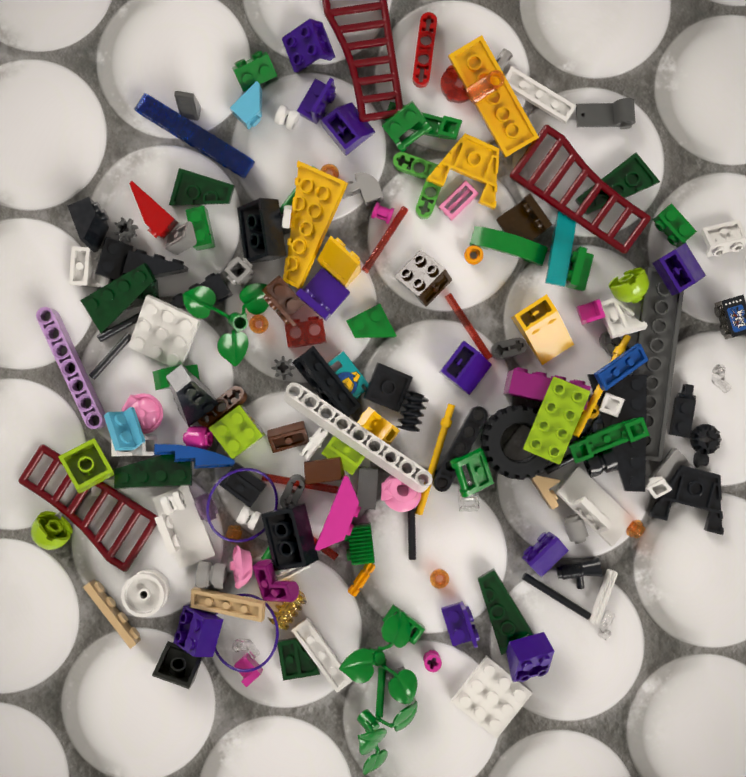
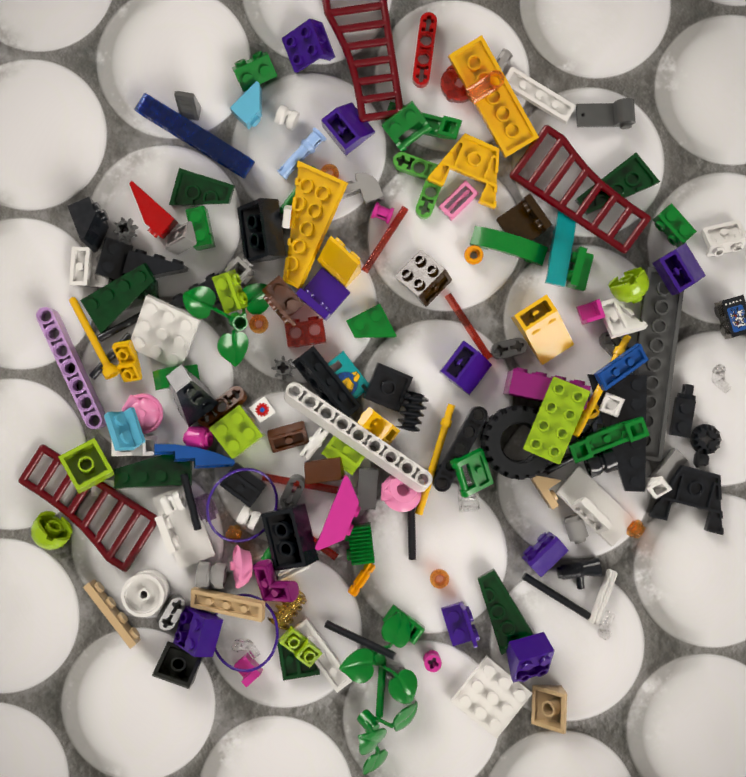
(109, 370): none -> yellow piece
(128, 361): none -> yellow slope
(171, 611): none -> beam
(190, 501): none -> black bar
(230, 291): none -> lime bracket
(262, 409): none -> white tile
(301, 646): none -> lime slope
(307, 147): none -> light blue pin
(317, 99): dark purple bracket -> none
(360, 640): none -> black bar
(549, 707): none -> tan slope

